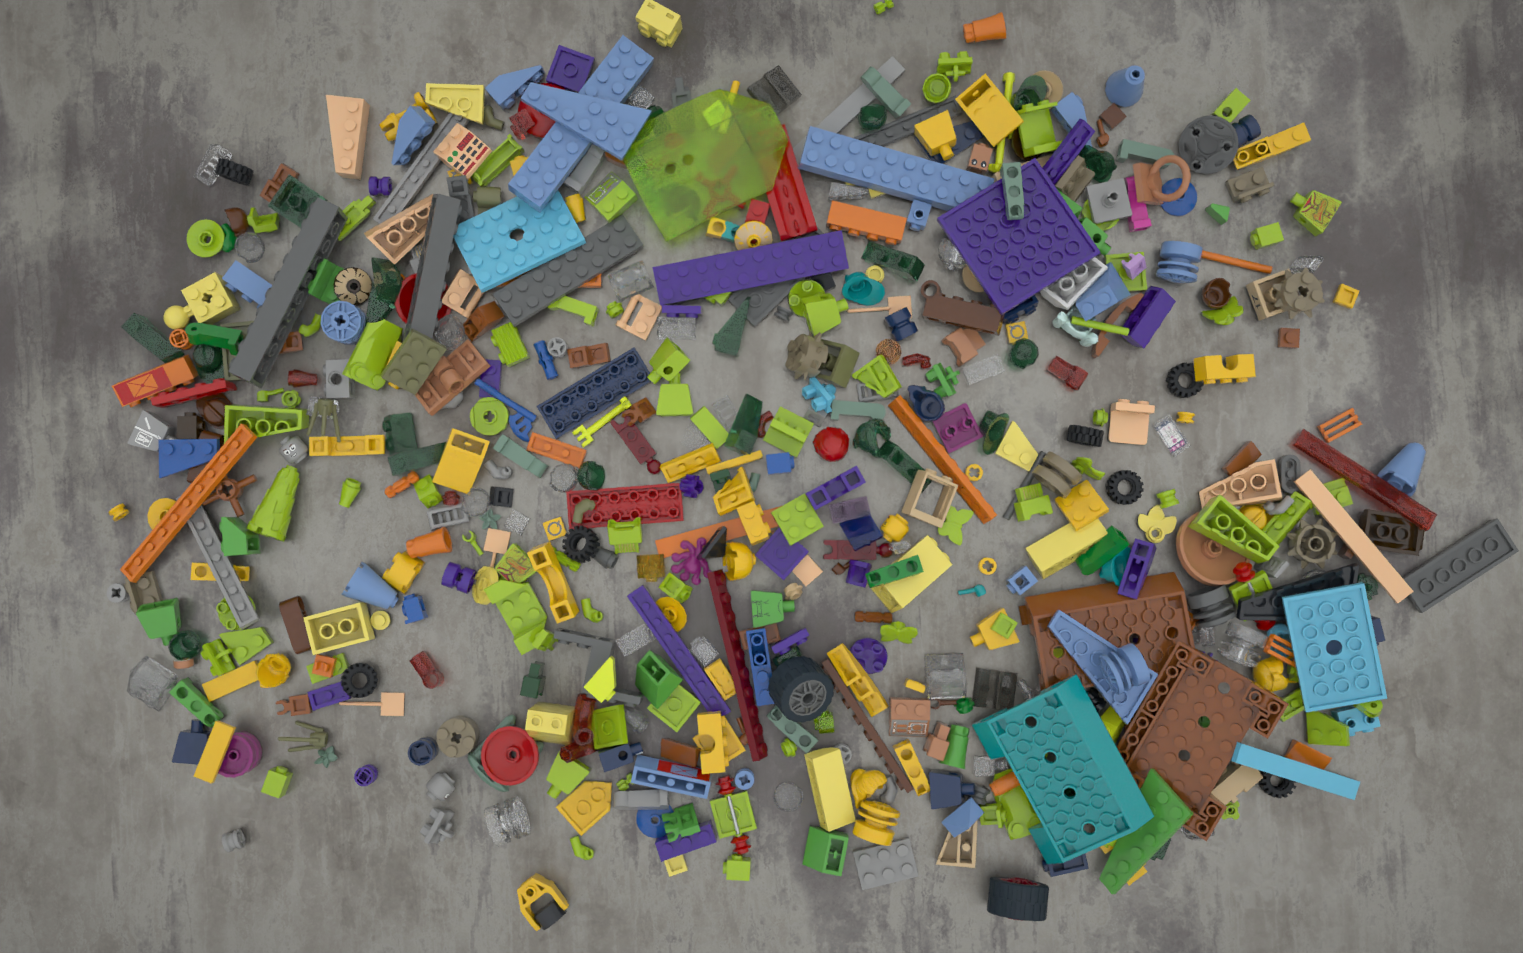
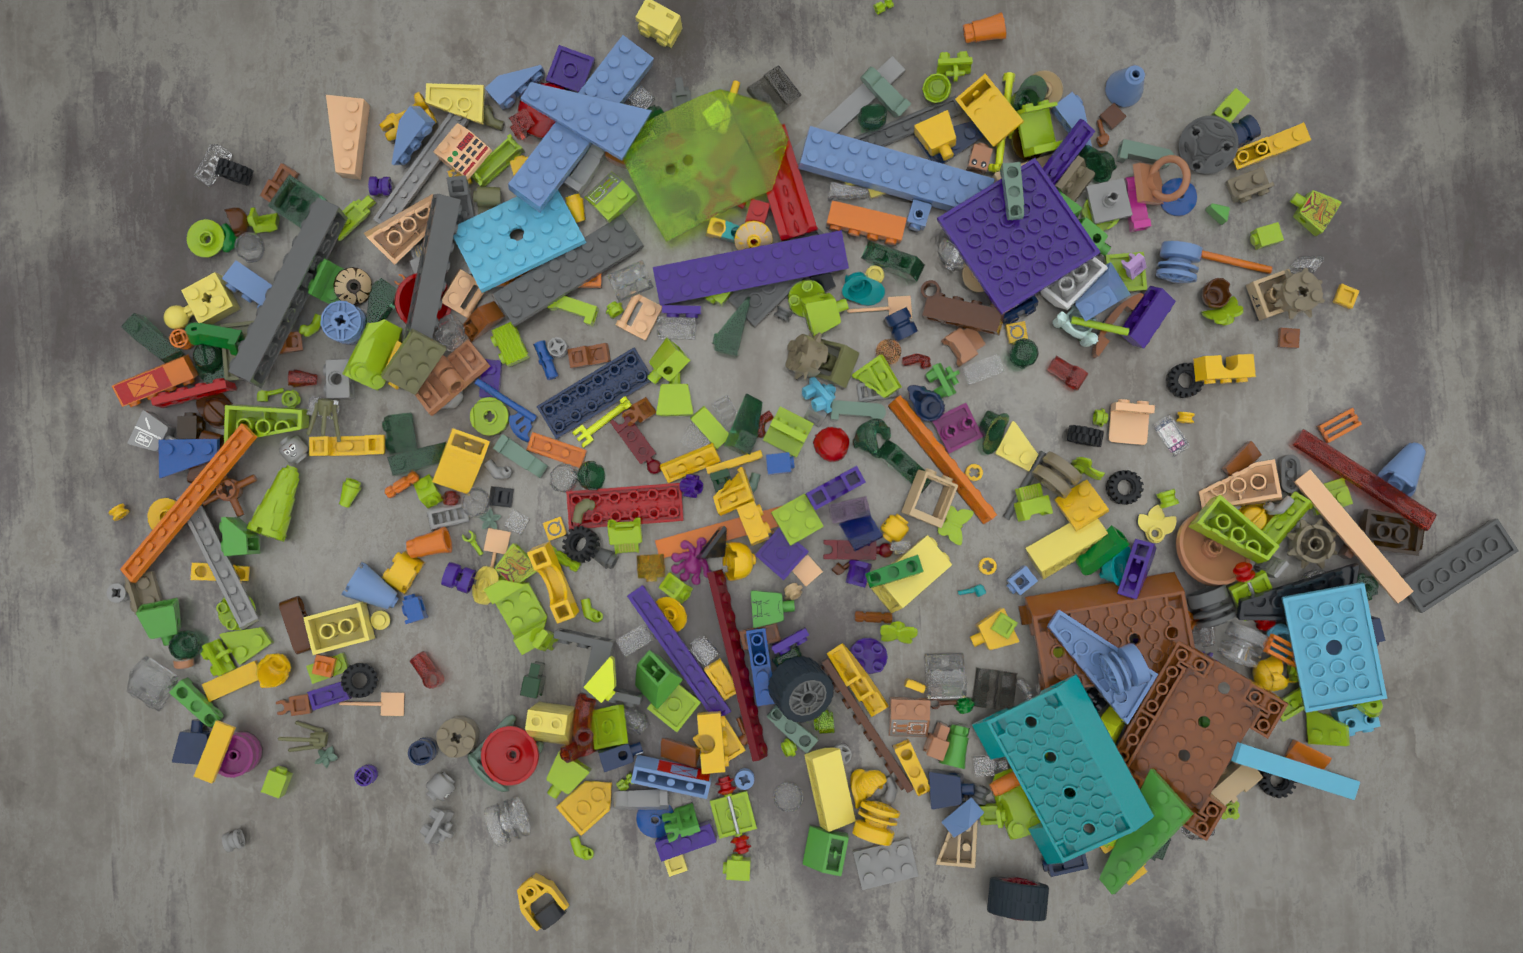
(386, 279): clear green slope -> none

